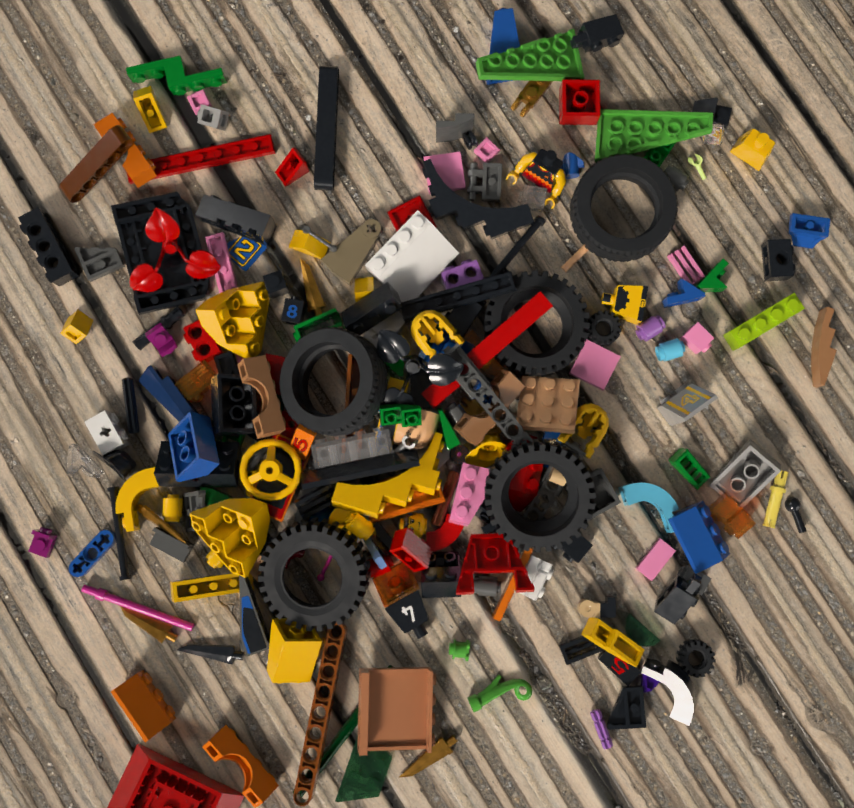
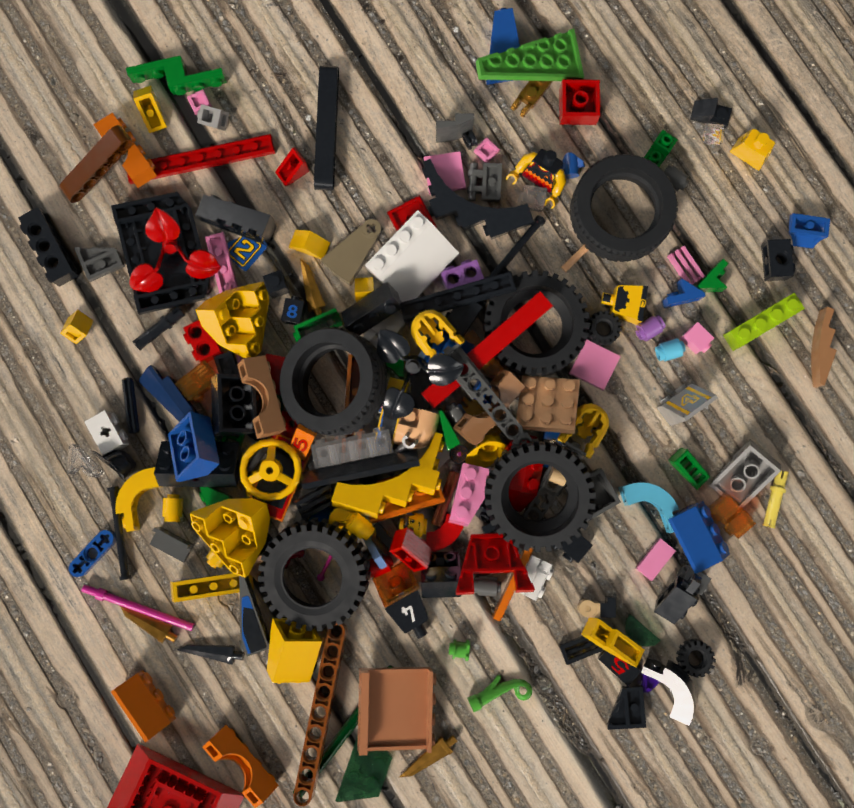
(42, 542): magenta bracket -> none
(152, 517): pearl gold bar -> none
(161, 339): magenta bracket -> none
(192, 502): dark grey wing -> none
(306, 229): dark grey hinge -> none
(405, 414): green slope -> none
(598, 34): black hinge -> none
(601, 729): medium lavender axle -> none
(642, 130): bright green wing -> none
(697, 164): yellowish green hand -> none
(793, 505): black bar -> none

